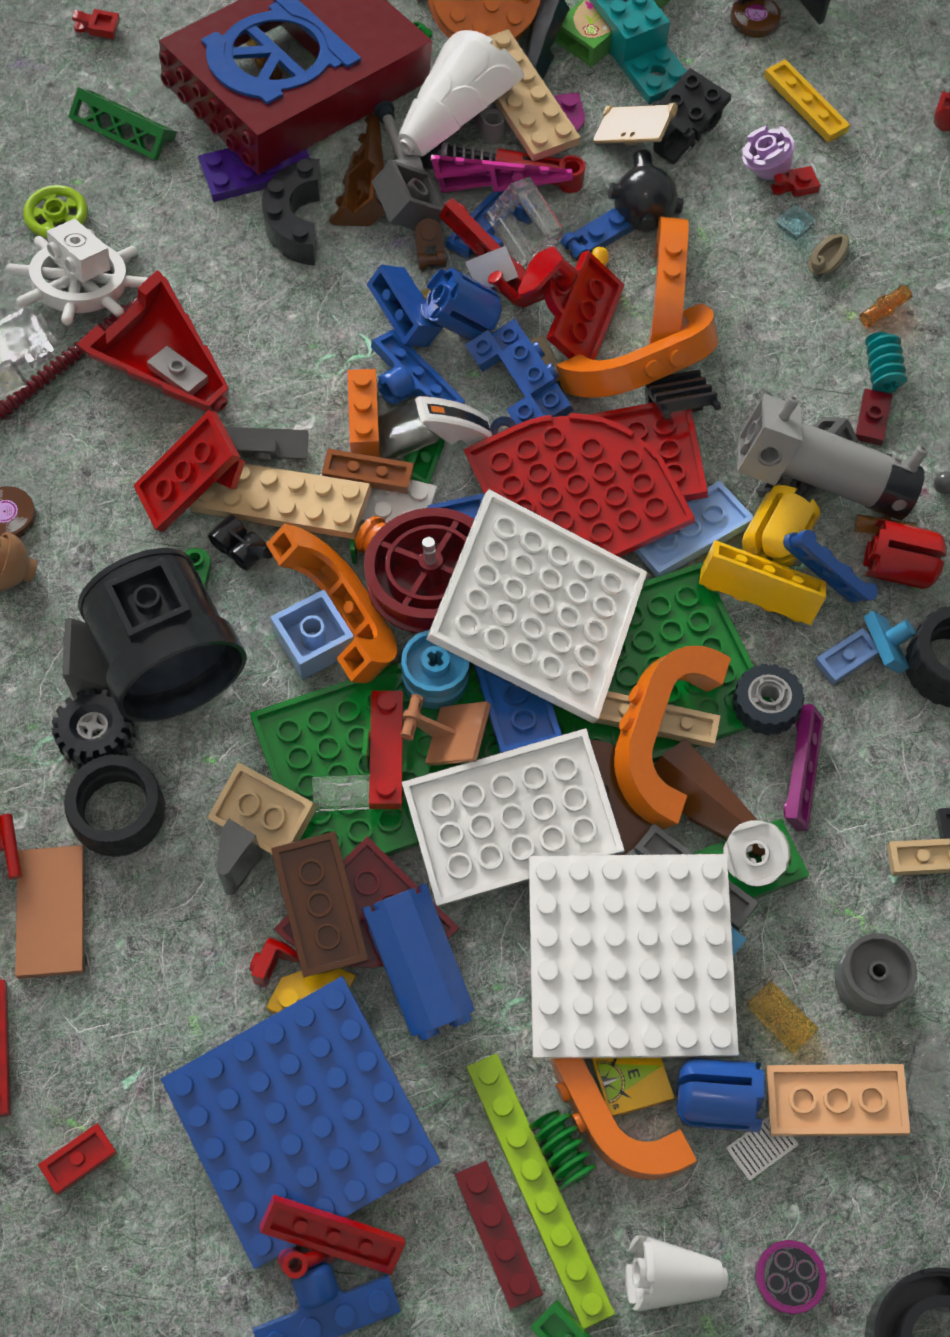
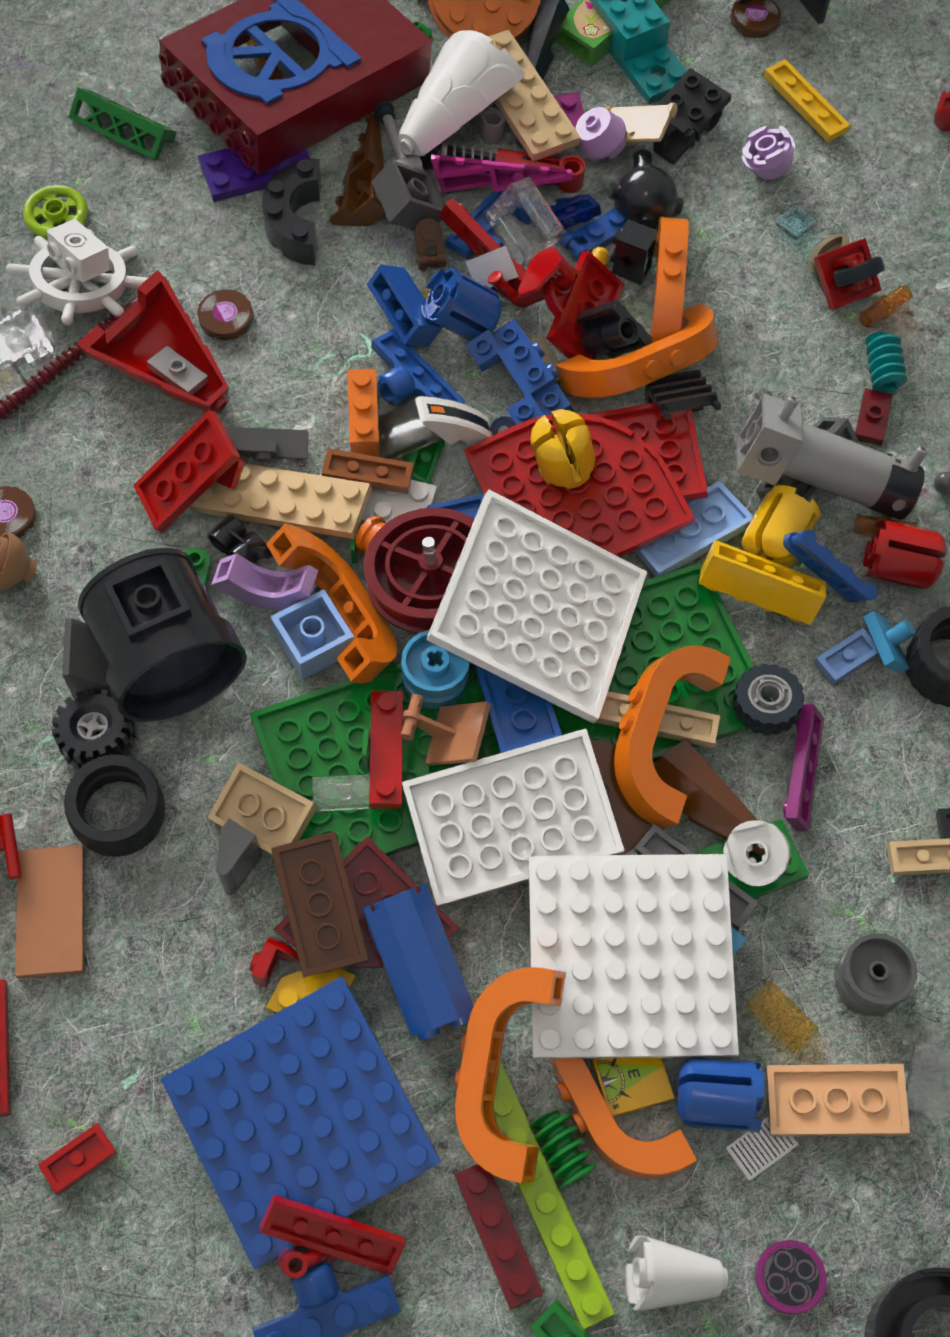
(98, 24): red plate -> none
(225, 314): none -> reddish brown tile
(263, 586): none -> lavender arch
(480, 1067): none -> orange arch
(552, 450): none -> yellow cylinder
(575, 210): none -> clear blue wing
(601, 134): none -> lavender cone
(611, 330): none -> black plate
(633, 251): none -> black brick
(798, 181): red plate -> none
(849, 273): none -> red plate

